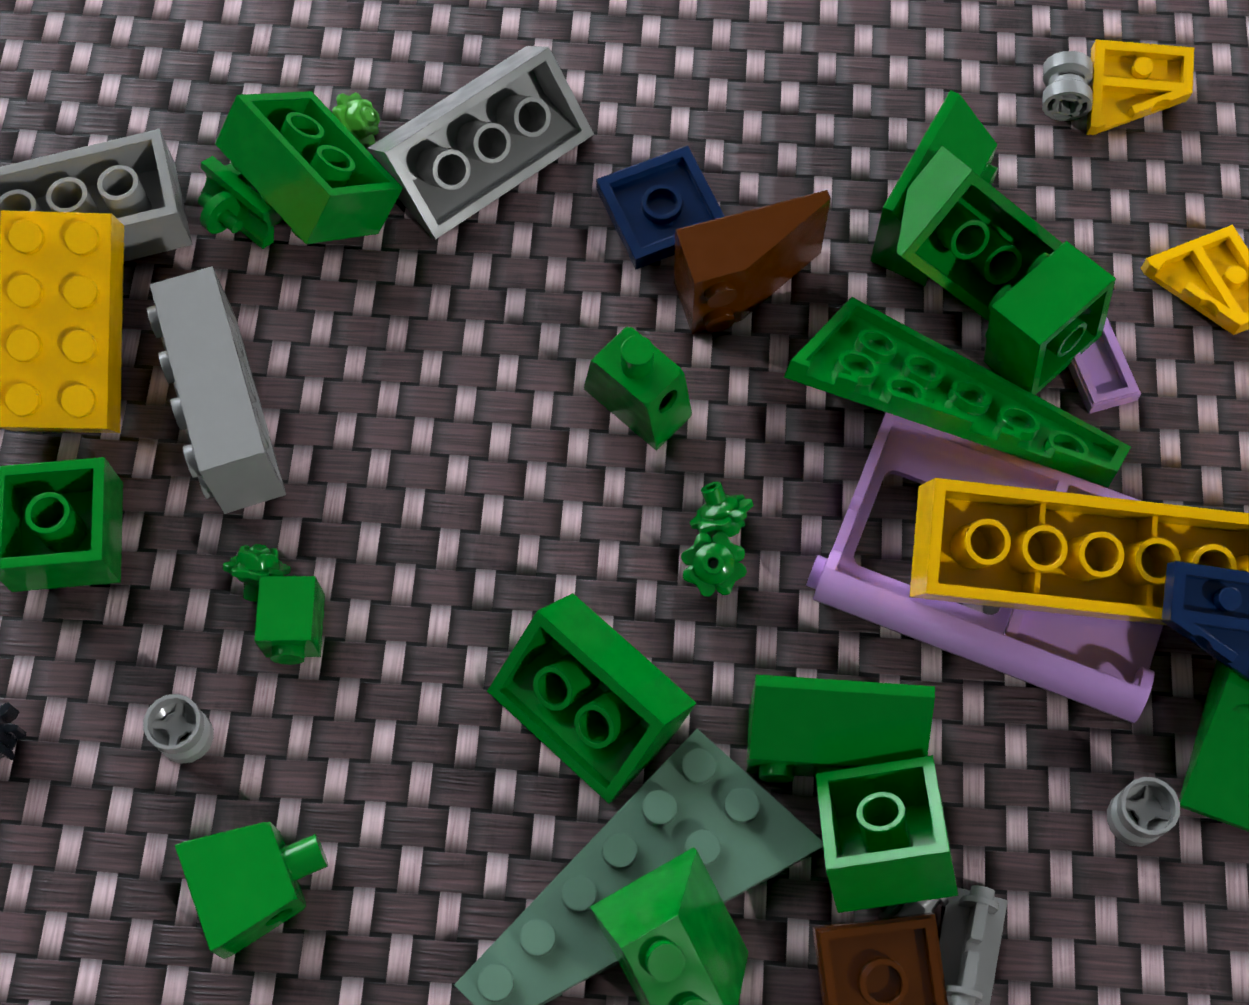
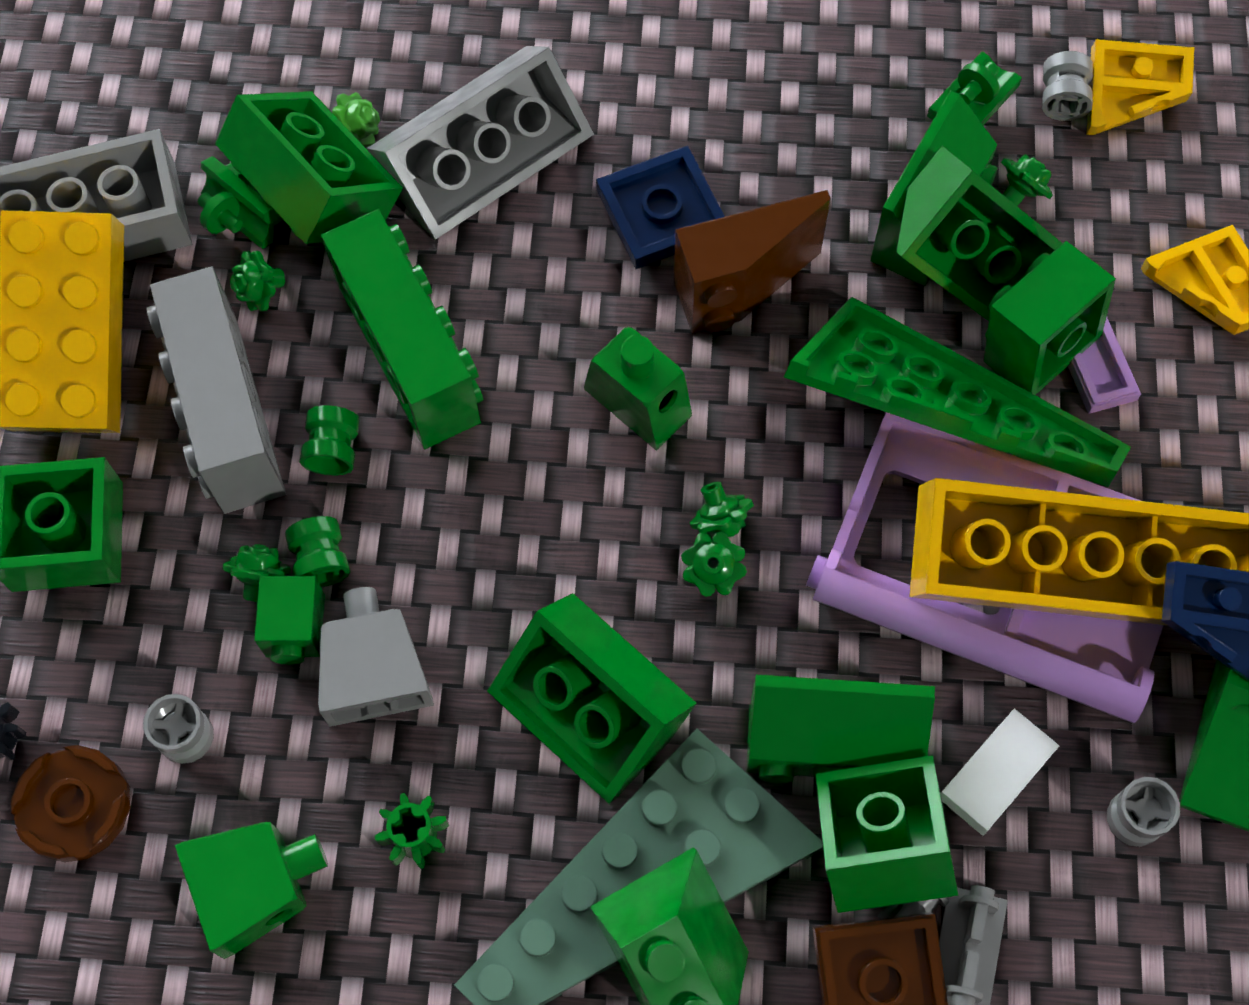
(70, 804): none -> reddish brown tile
(255, 281): none -> green plant
(317, 550): none -> green wheel
(329, 440): none -> green wheel
(368, 663): none -> light grey torso
(397, 826): none -> green gear
(404, 327): none -> green brick
(982, 87): none -> green hips
(998, 771): none -> white slope
(1026, 179): none -> green plant

